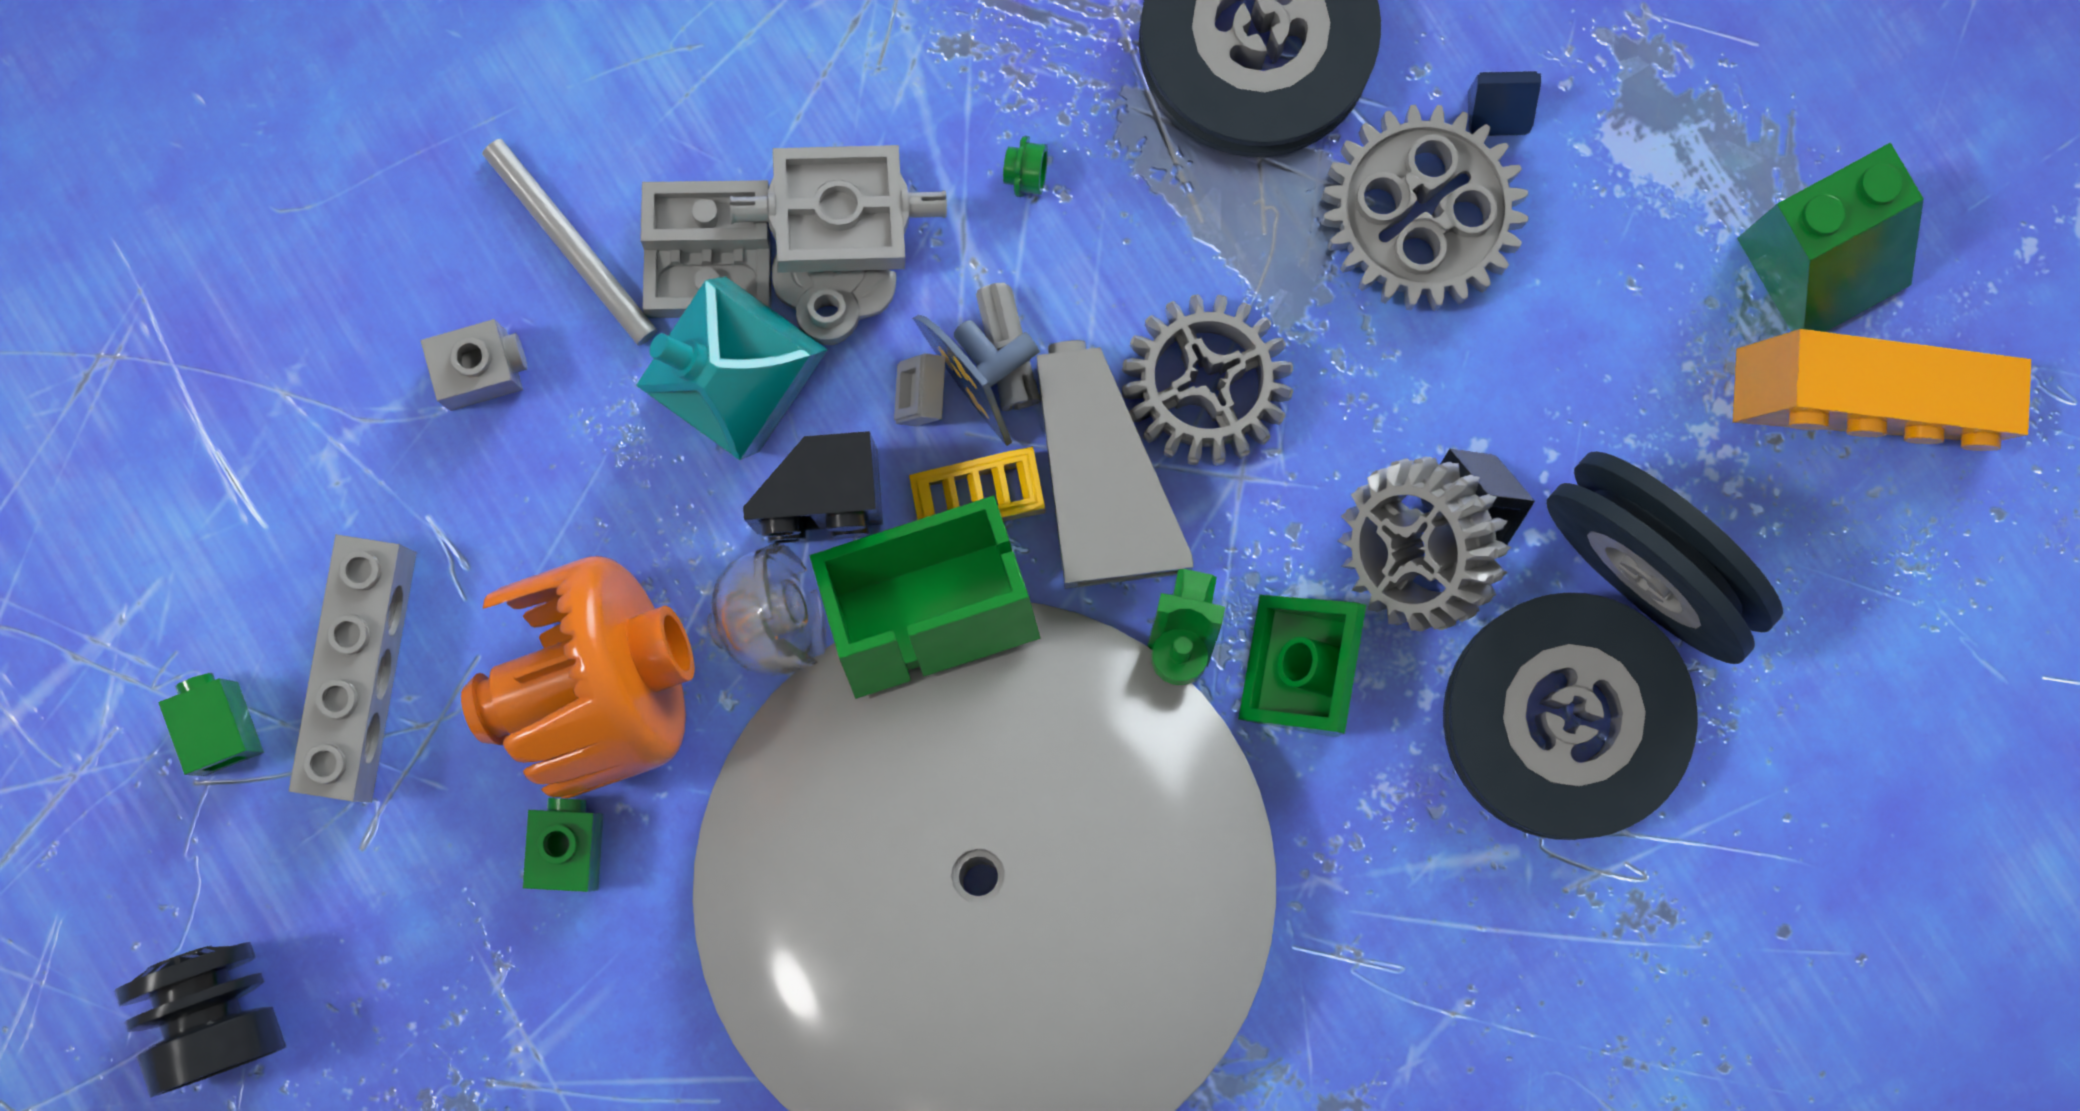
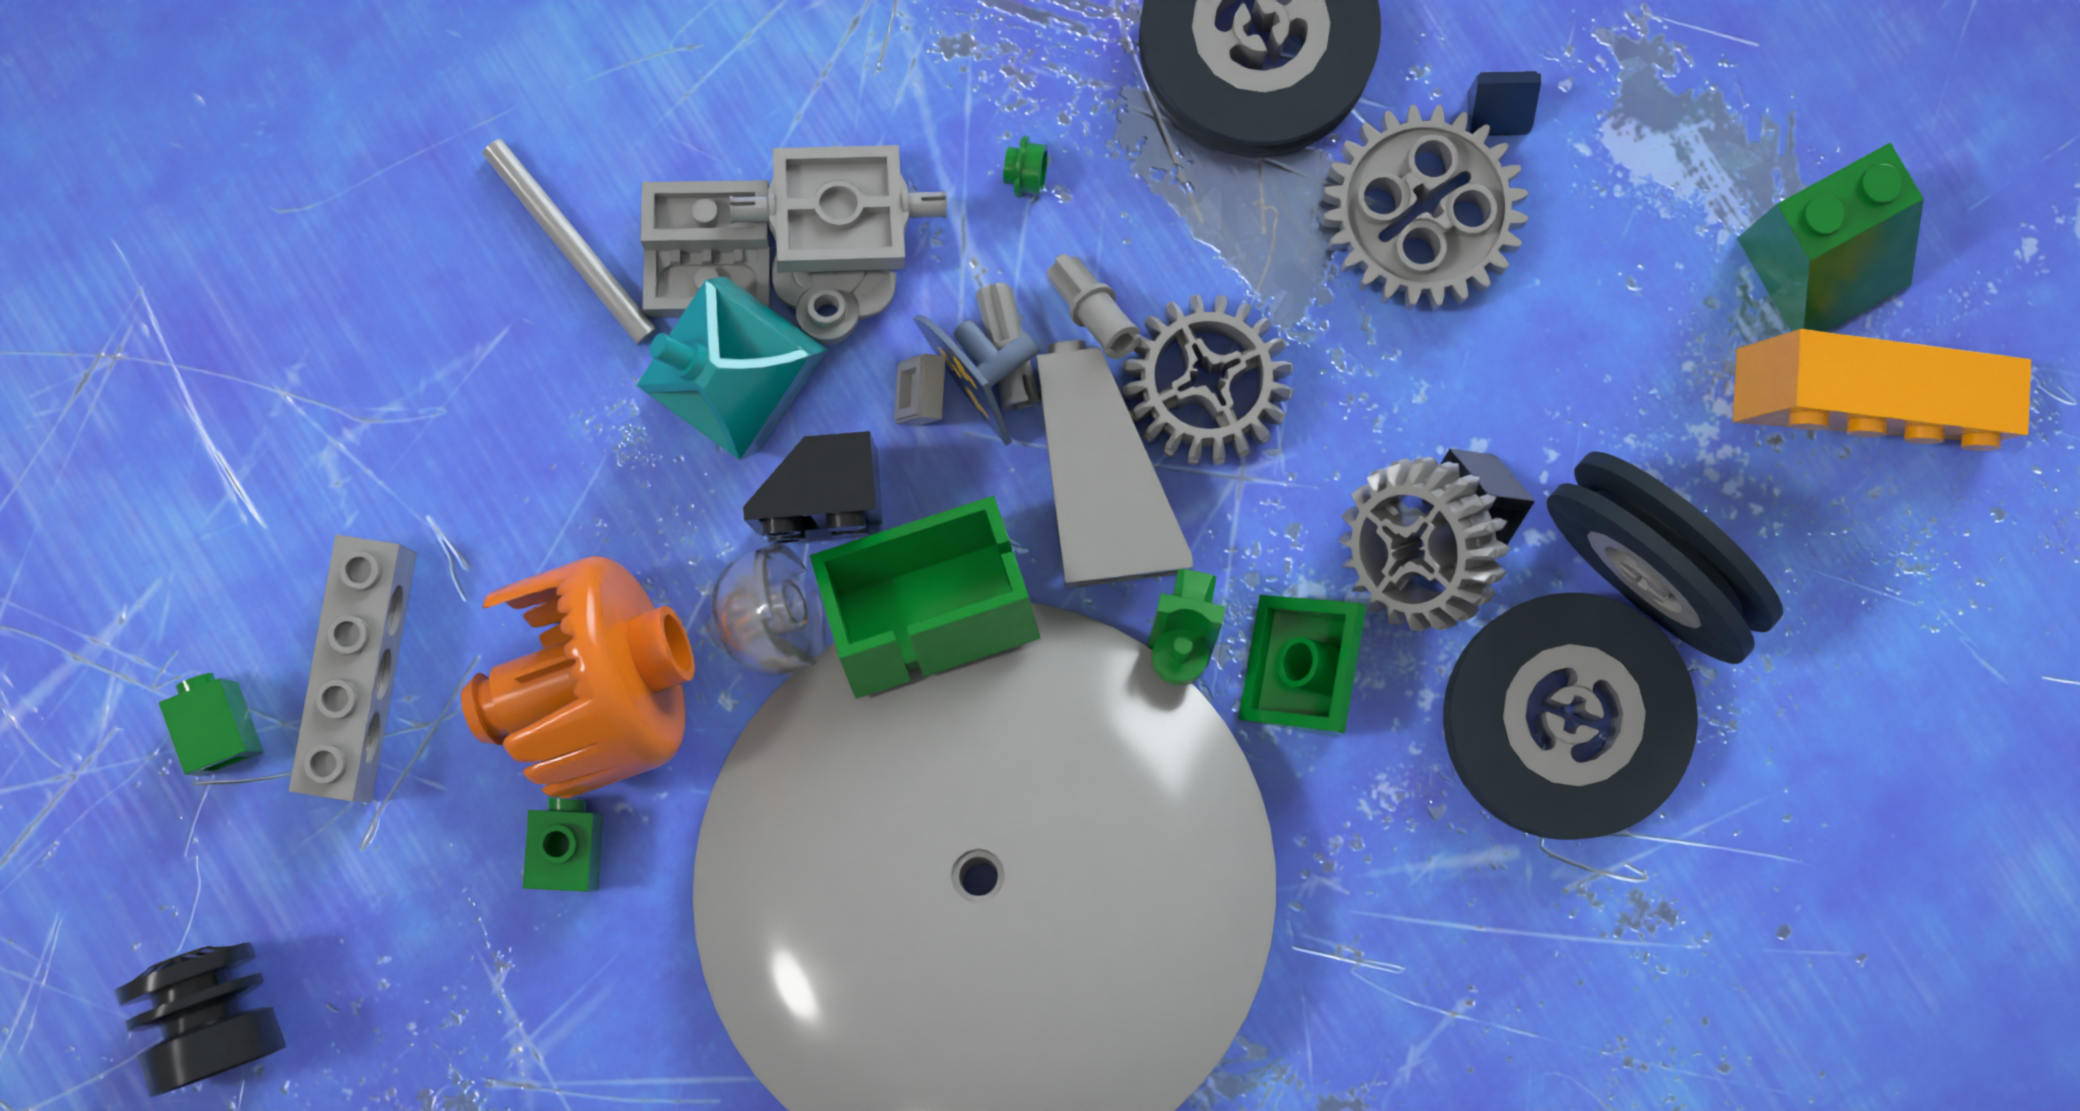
(474, 364): light grey brick -> none
(995, 464): yellow slope -> none
(1093, 306): none -> light grey axle

